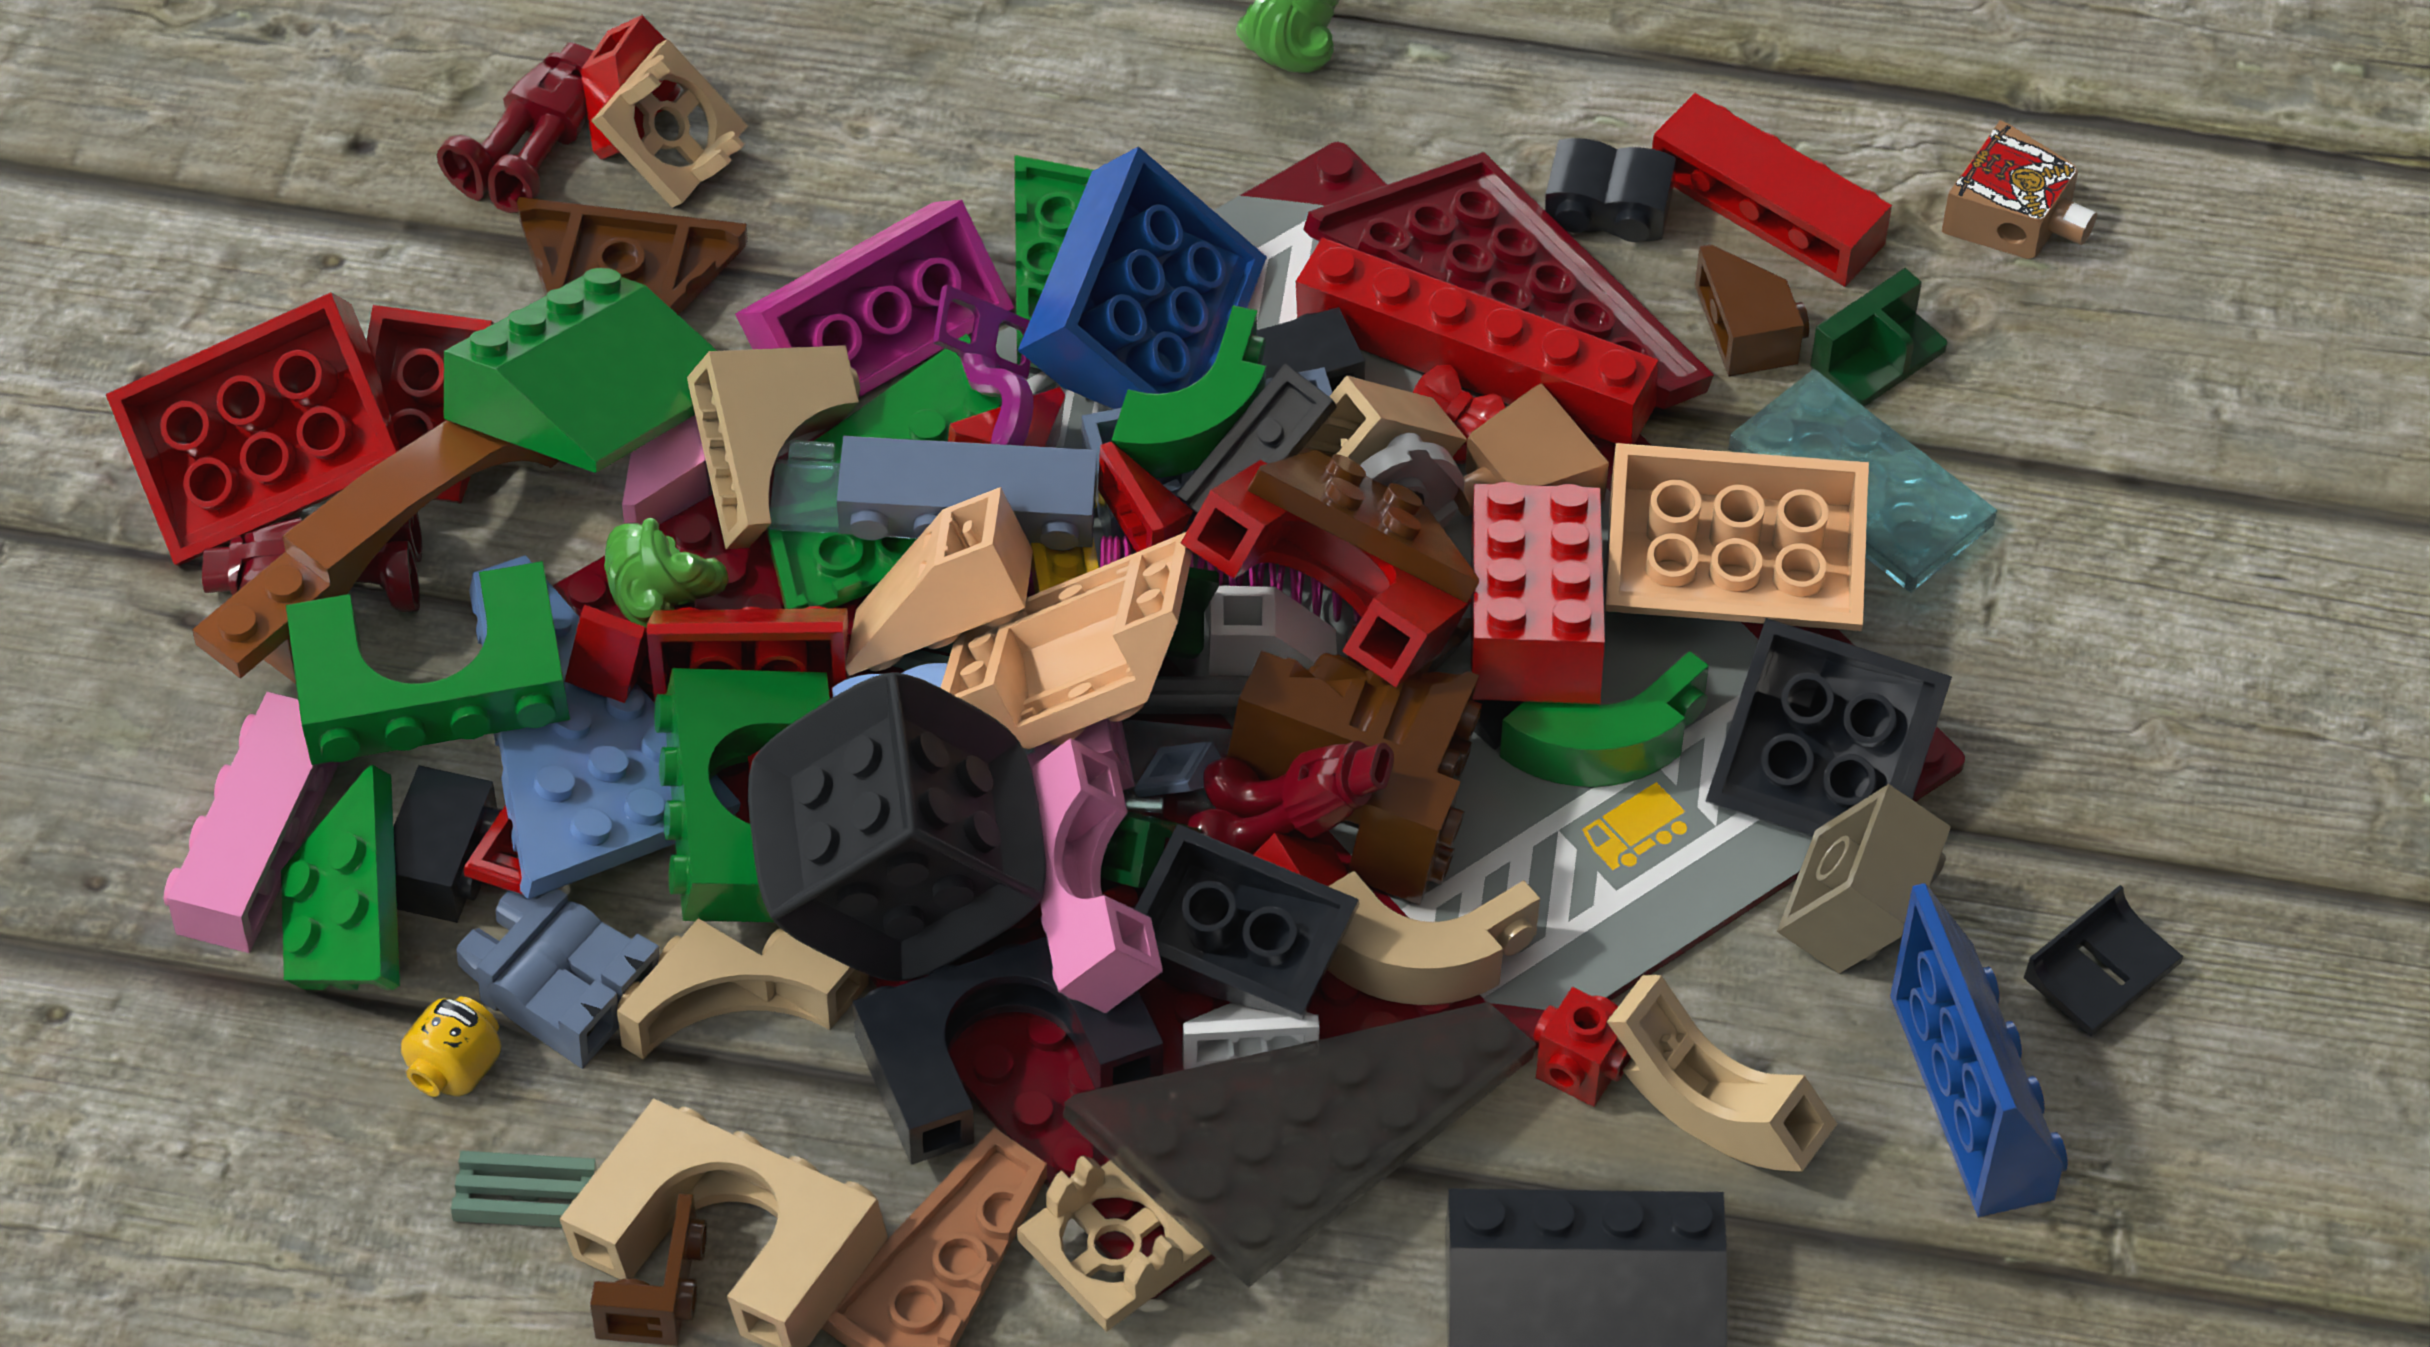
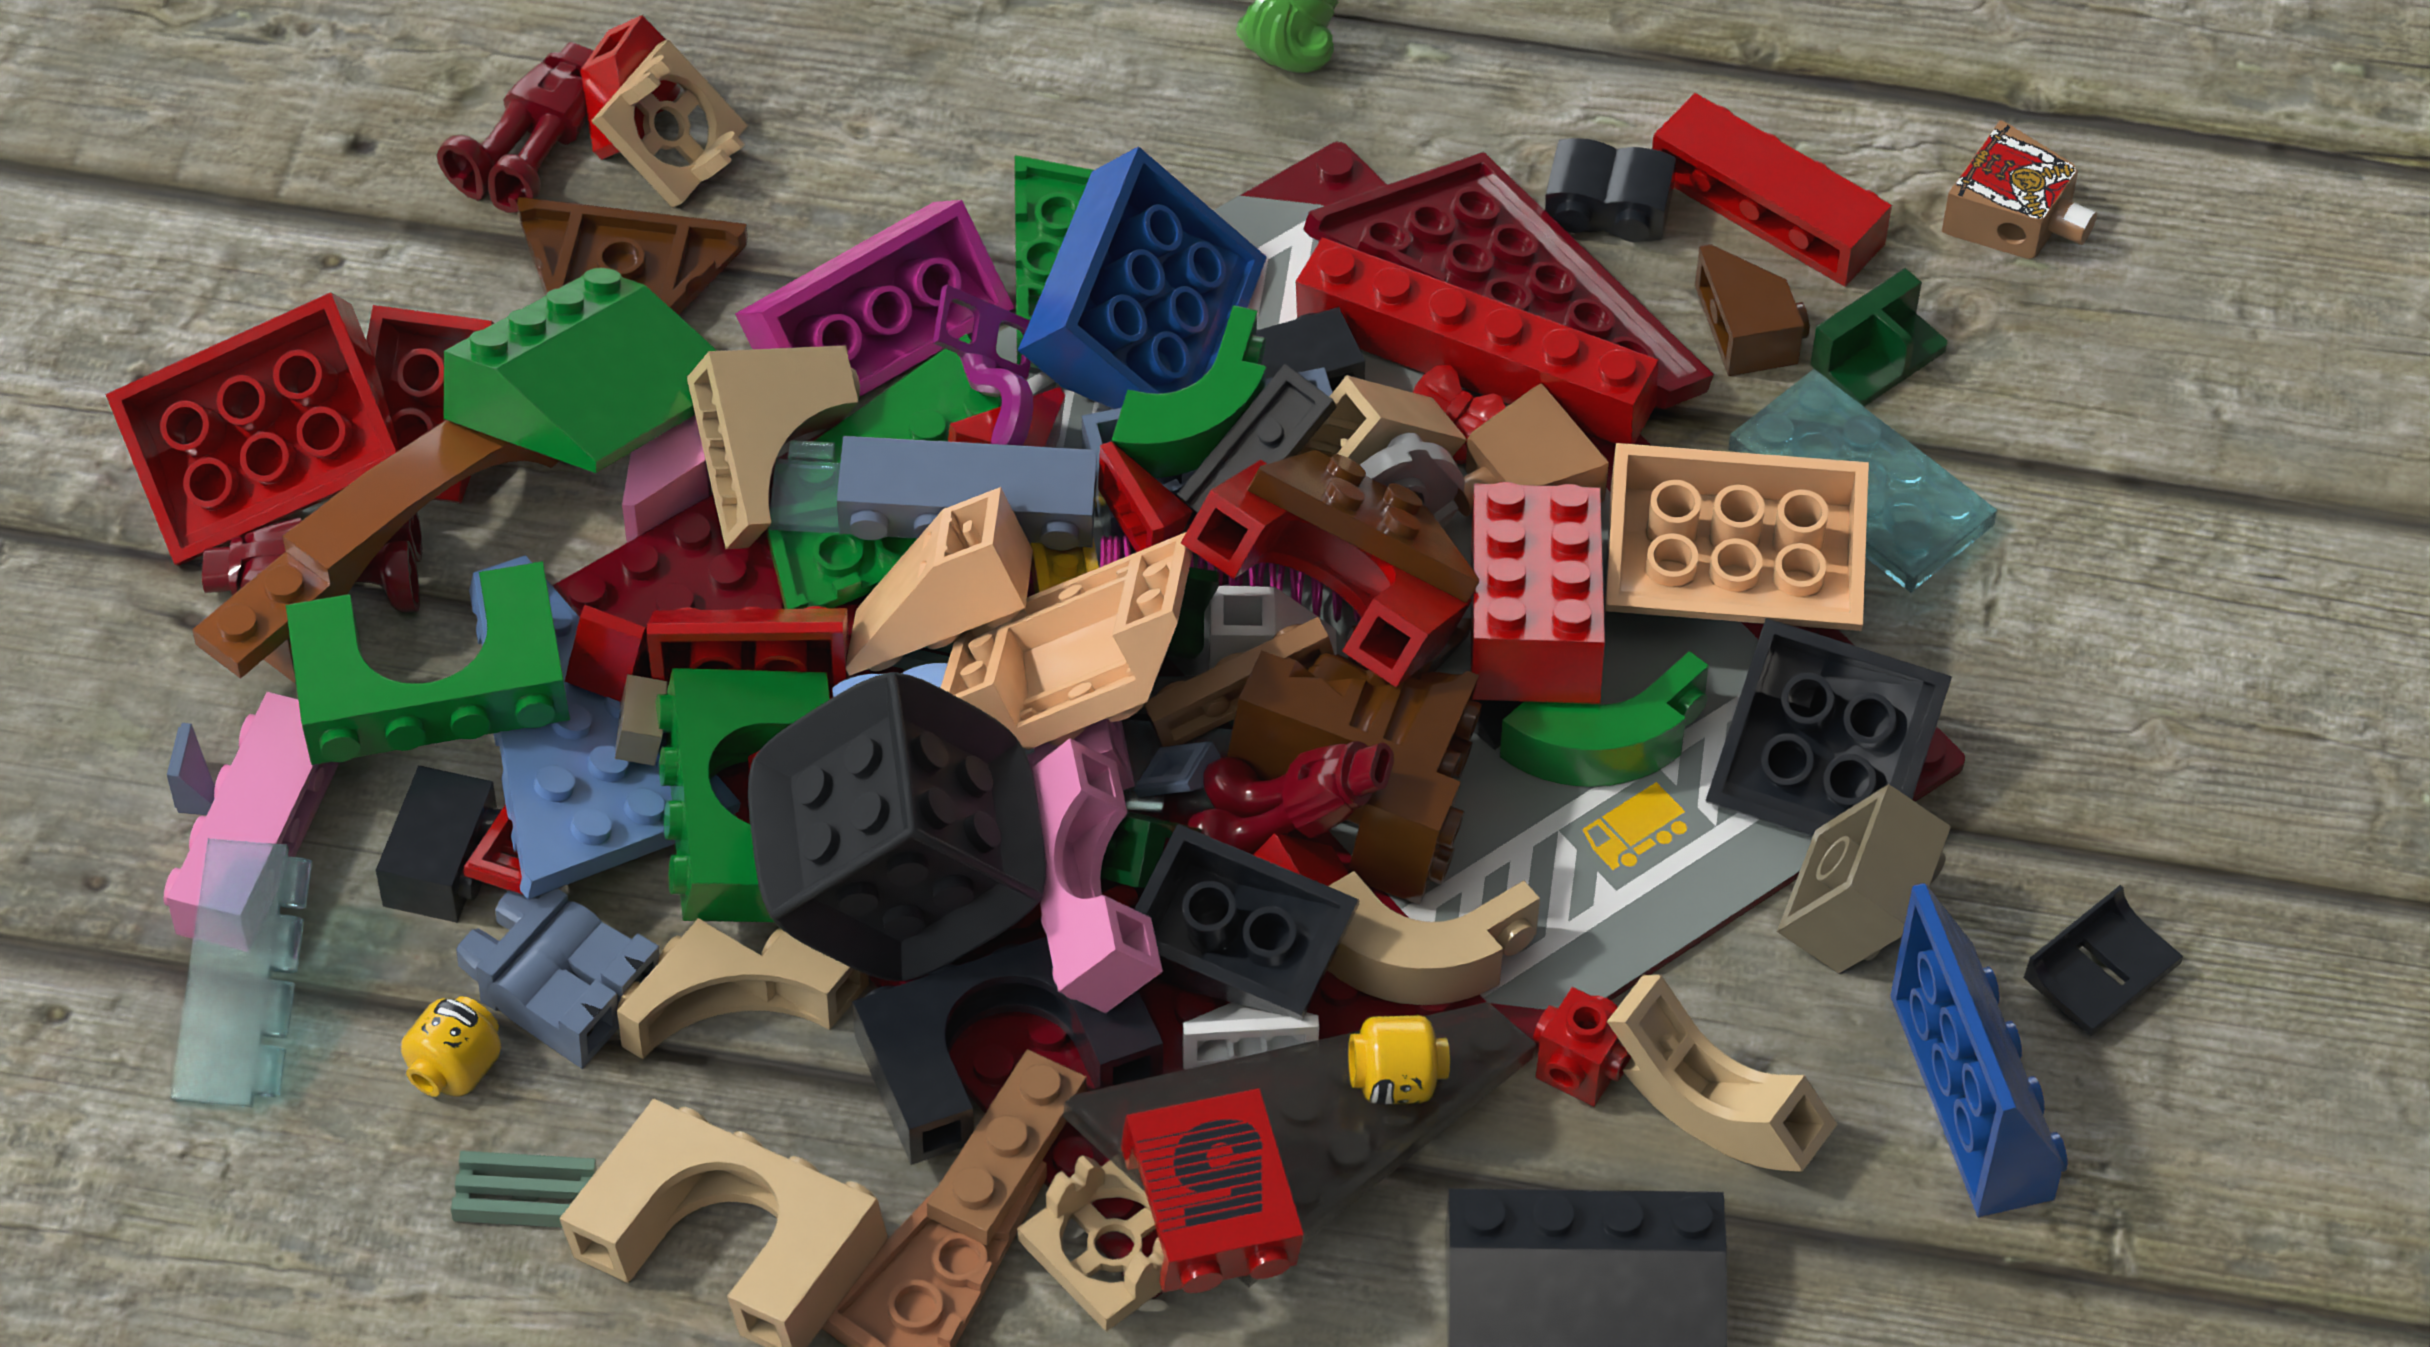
(189, 775): none -> sand blue slope
(229, 976): none -> clear light blue windscreen
(343, 895): green wing -> none
(638, 722): none -> dark tan piece
(652, 574): bright green hair -> none
(653, 1314): reddish brown bracket -> none
(1005, 1148): none -> medium nougat plate
(1211, 699): none -> medium nougat plate
(1214, 1190): none -> red panel
(1397, 1059): none -> yellow head

